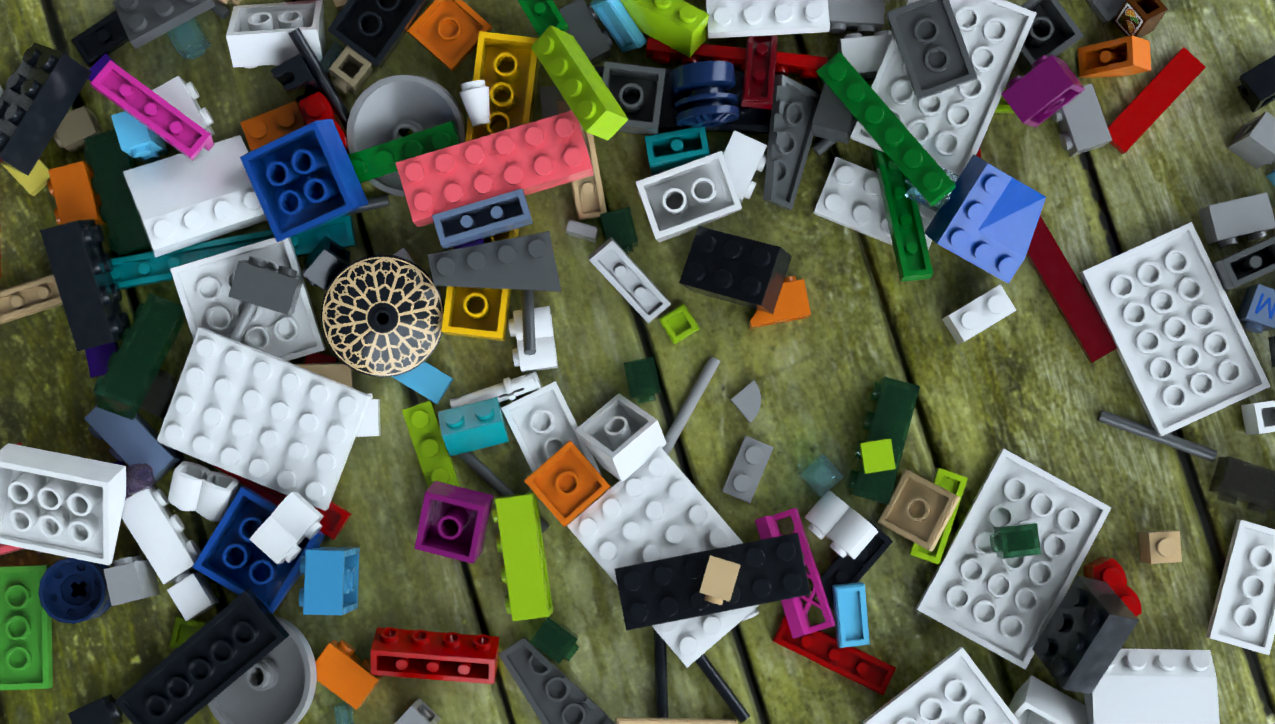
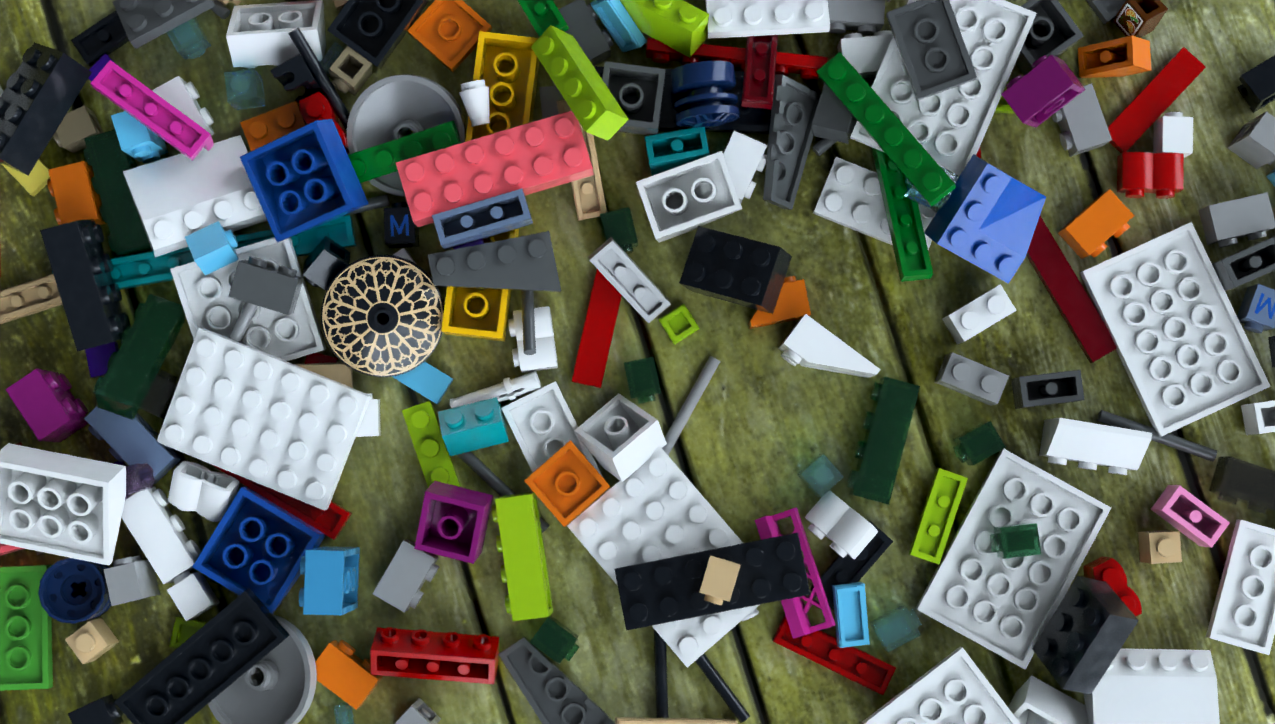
(48, 405): none -> magenta brick
(92, 640): none -> tan brick
(212, 247): none -> medium azure brick
(244, 89): none -> clear light blue brick
(287, 528): white brick -> none
(399, 227): none -> black brick
(406, 576): none -> light grey brick
(582, 231): light grey tile -> none
(597, 333): none -> red tile
(747, 469): light grey plate -> none
(748, 401): light grey tile -> none
(820, 349): none -> white slope
(877, 456): lime tile -> none
(896, 627): none -> clear light blue brick
(919, 510): tan tile -> none
(971, 379): none -> light grey brick
(978, 443): none -> clear green brick
(1047, 389): none -> dark grey brick
(1093, 445): none -> white slope
(1096, 224): none -> orange piece
(1150, 173): none -> red brick
(1173, 134): none -> white brick
(1190, 516): none -> bright pink brick

